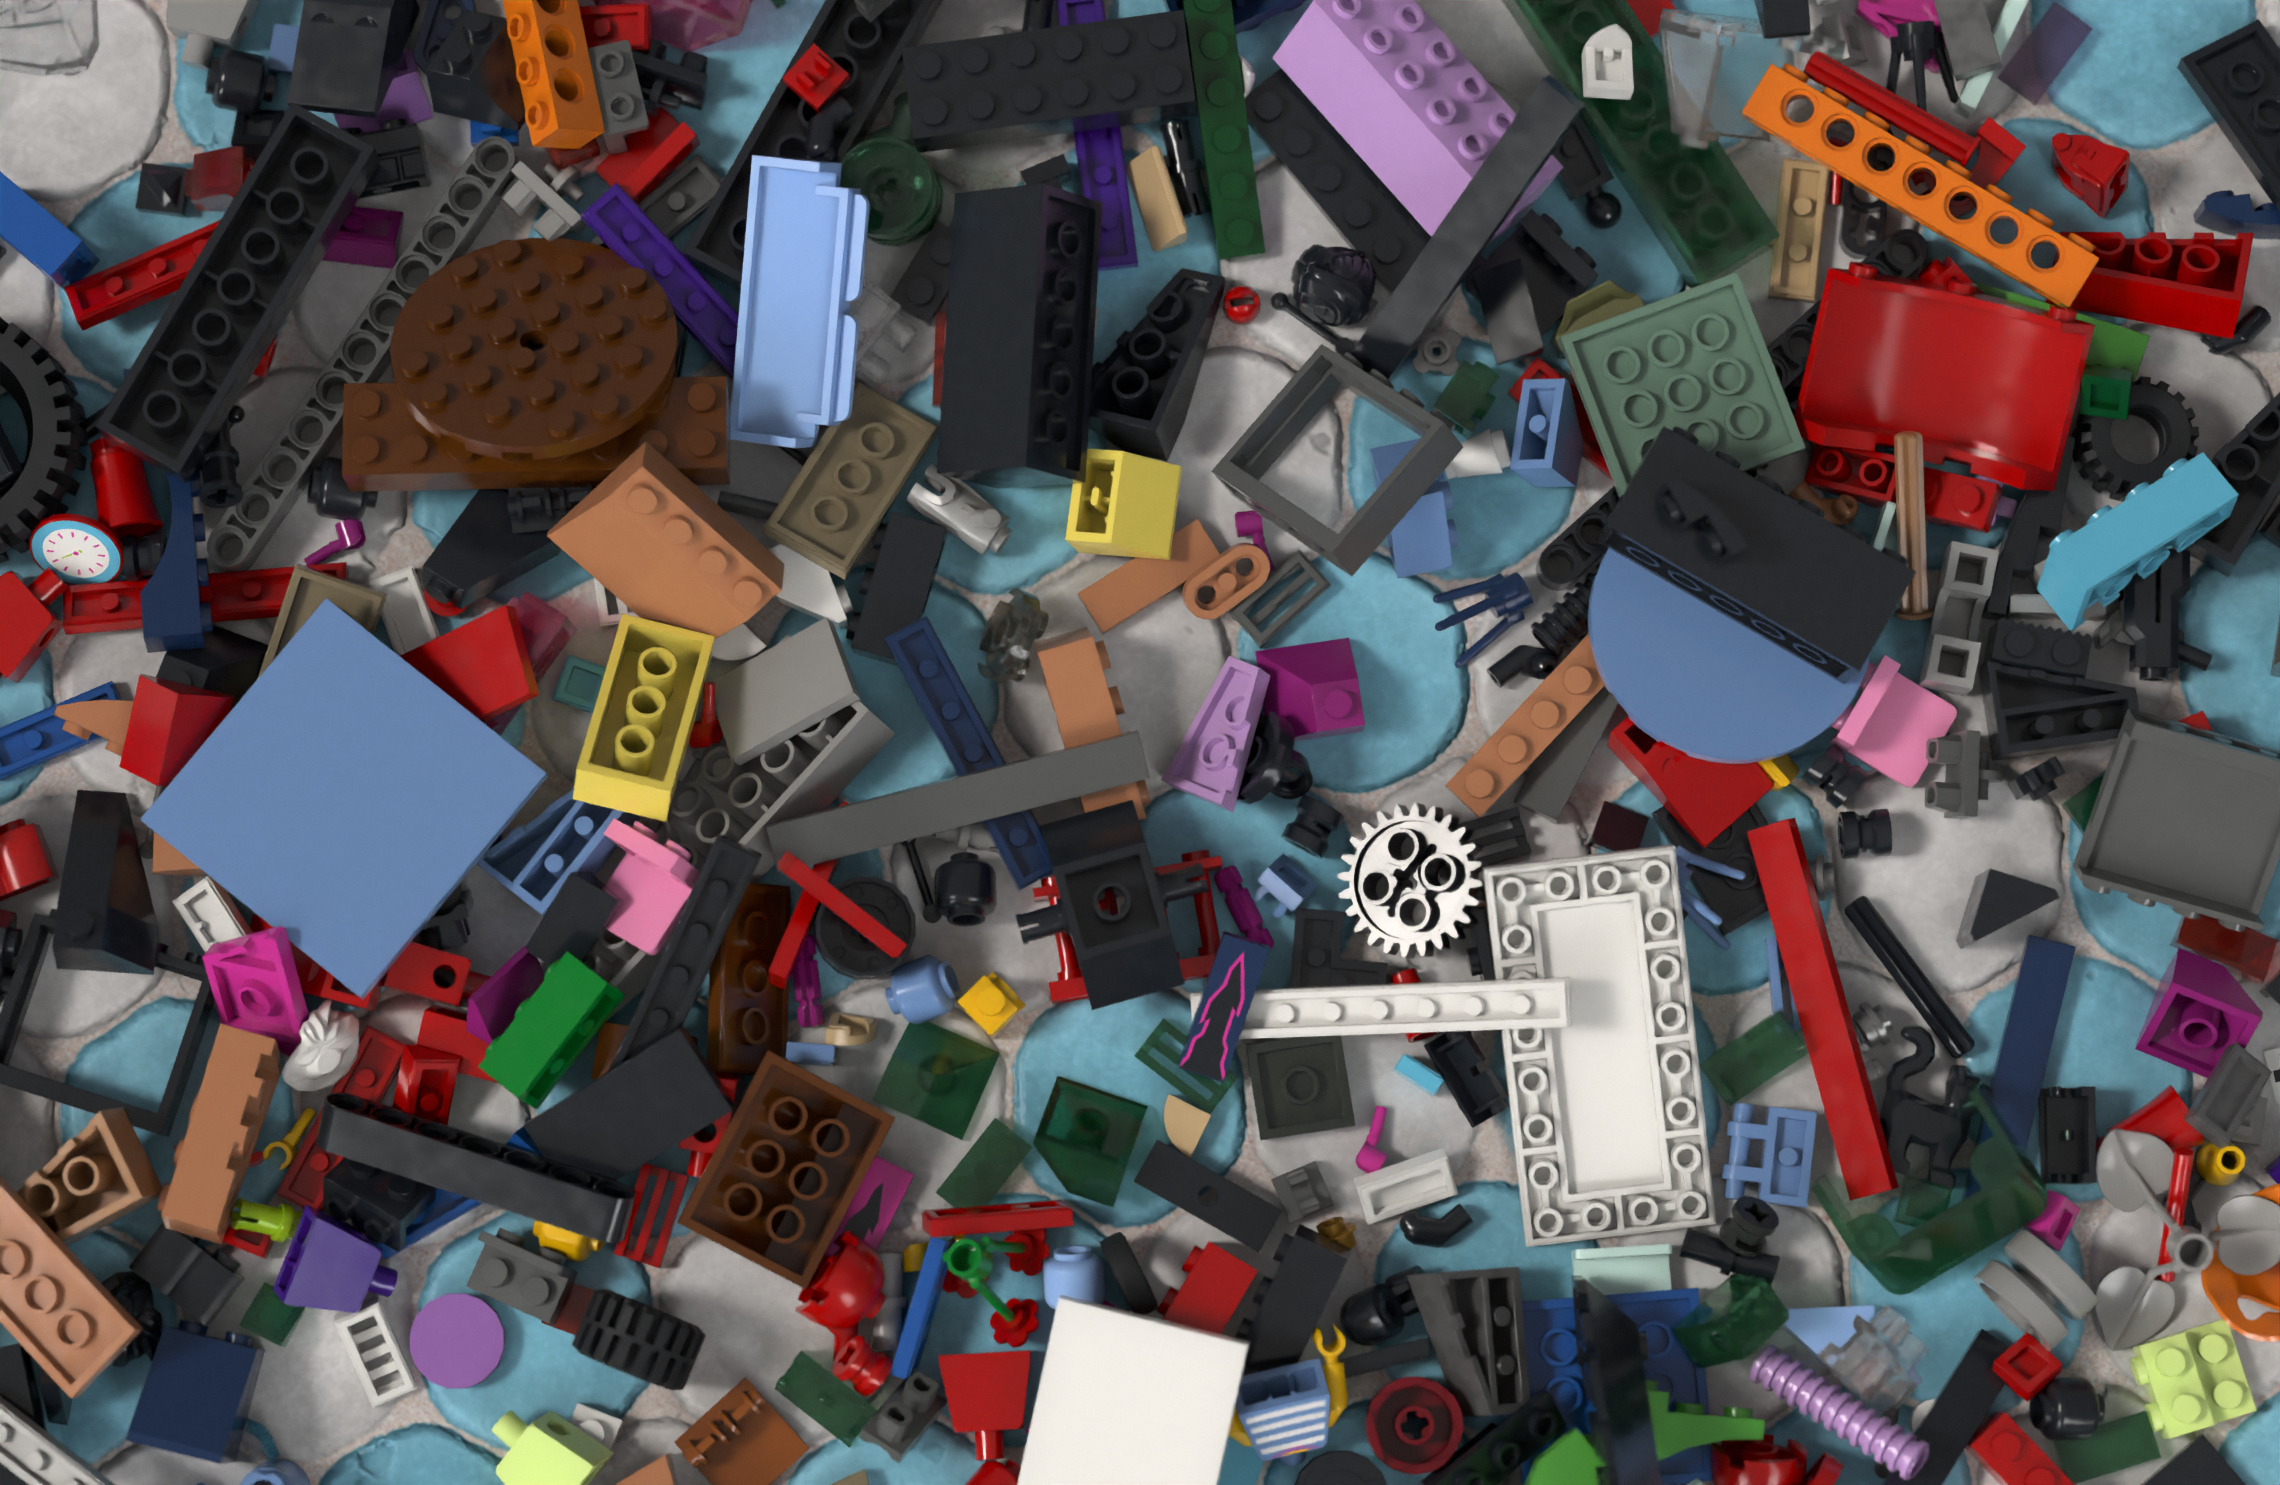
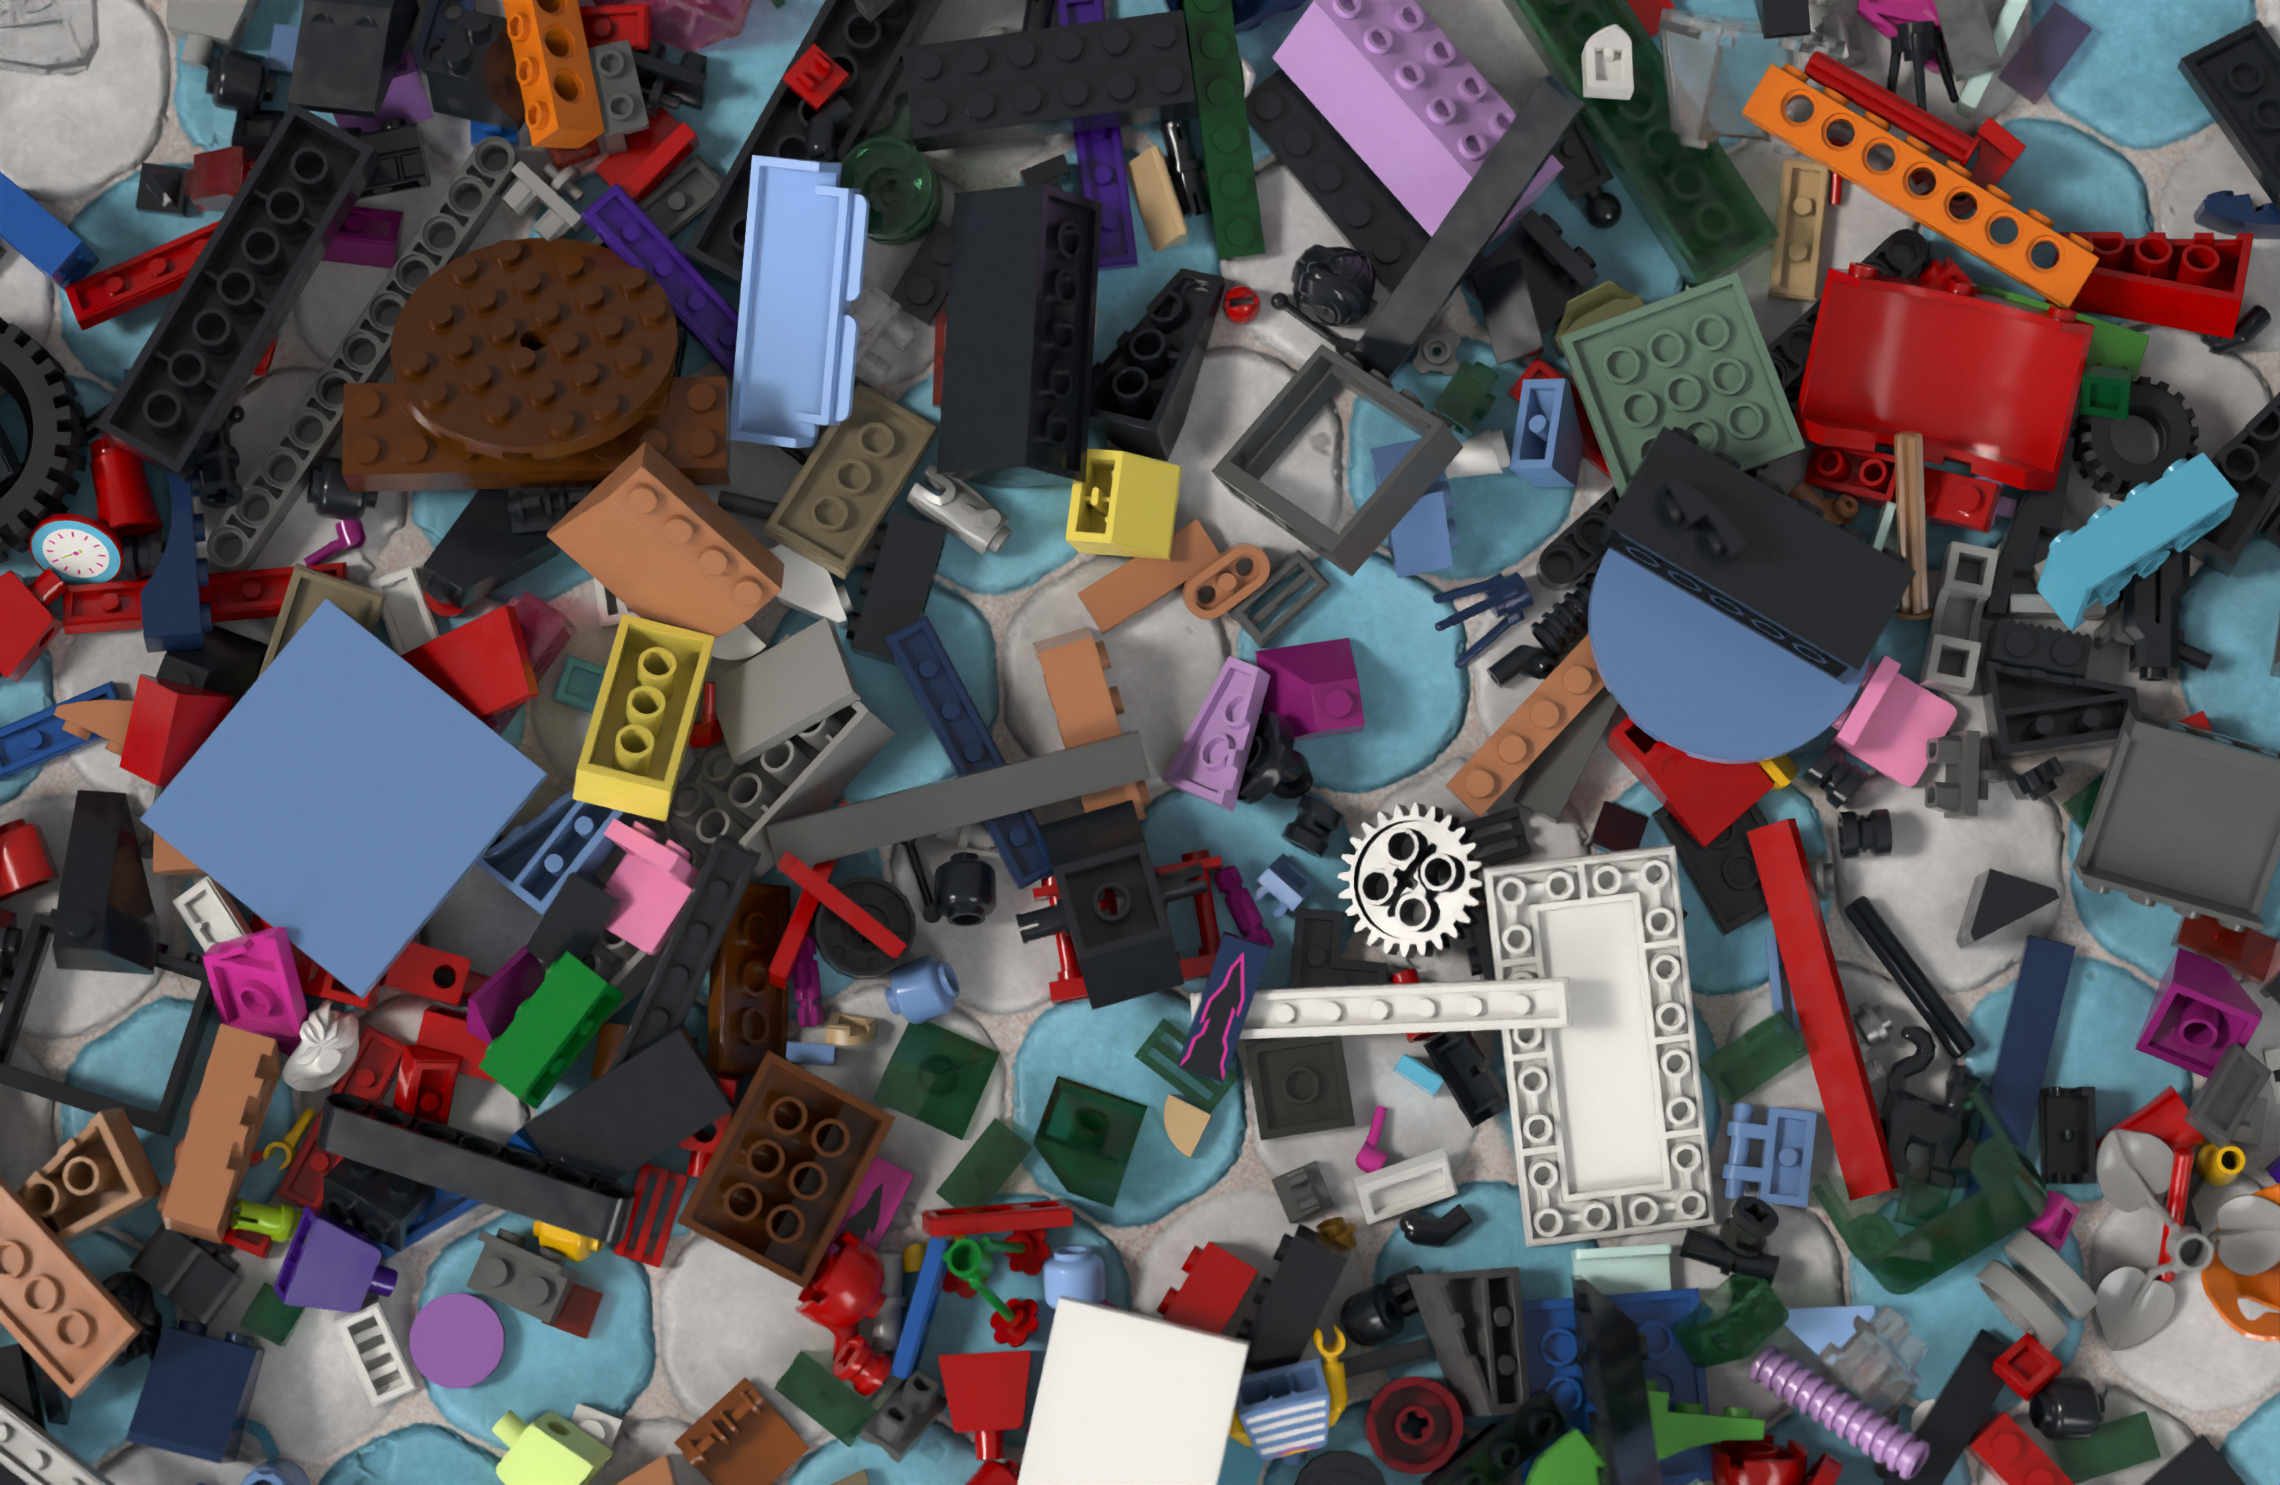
(451, 919): black hips -> none
(638, 1340): black tyre -> none
(991, 1004): yellow brick -> none
(1011, 636): clear smoke plate -> none
(1128, 1274): black tyre -> none
(1180, 1181): black tile -> none
(1250, 524): magenta hand -> none
(1694, 906): medium blue plant -> none
(1874, 226): black beam -> none
(2091, 170): red piece -> none
(2192, 1379): yellowish green plate -> none

